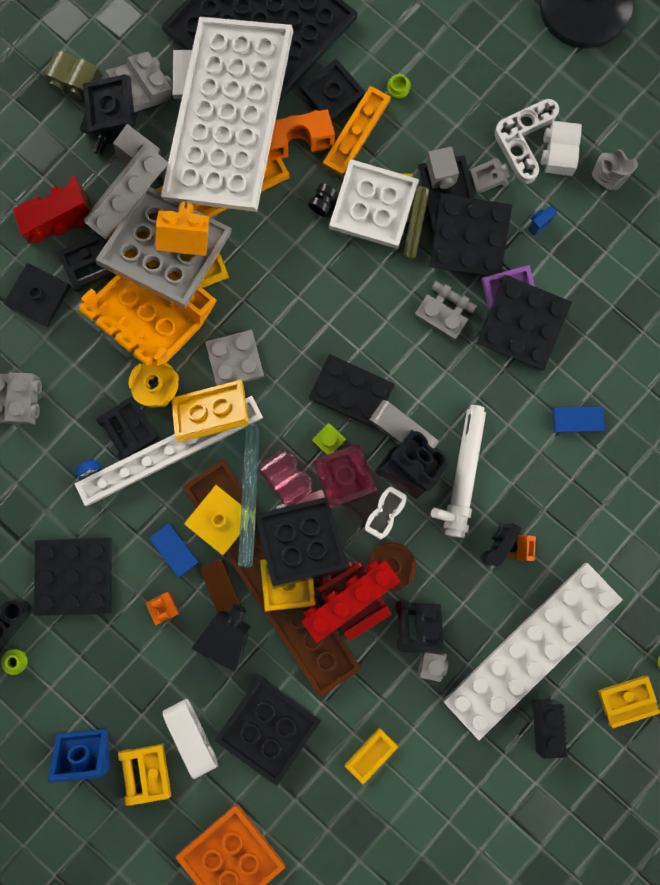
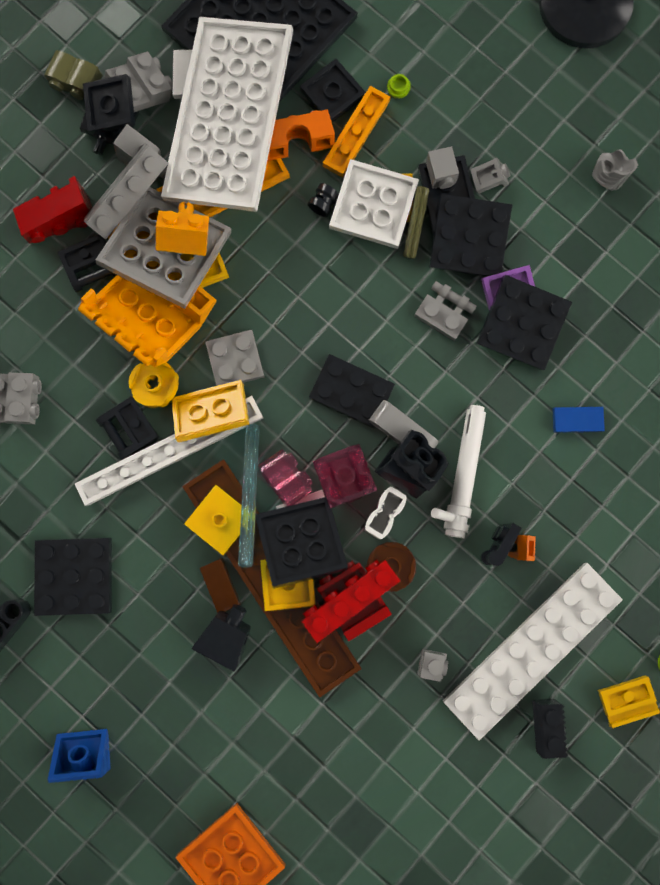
(21, 659): lime plate -> none
(37, 294): black plate -> none
(87, 469): blue tile -> none
(152, 774): yellow plate -> none
(162, 608): orange tile -> none
(174, 550): blue tile -> none
(190, 738): white beam -> none
(268, 730): black plate -> none
(328, 439): lime plate -> none
(371, 756): yellow tile -> none
(428, 627): black plate -> none
(516, 137): white beam -> none
(541, 219): blue plate -> none
(562, 148): white brick -> none

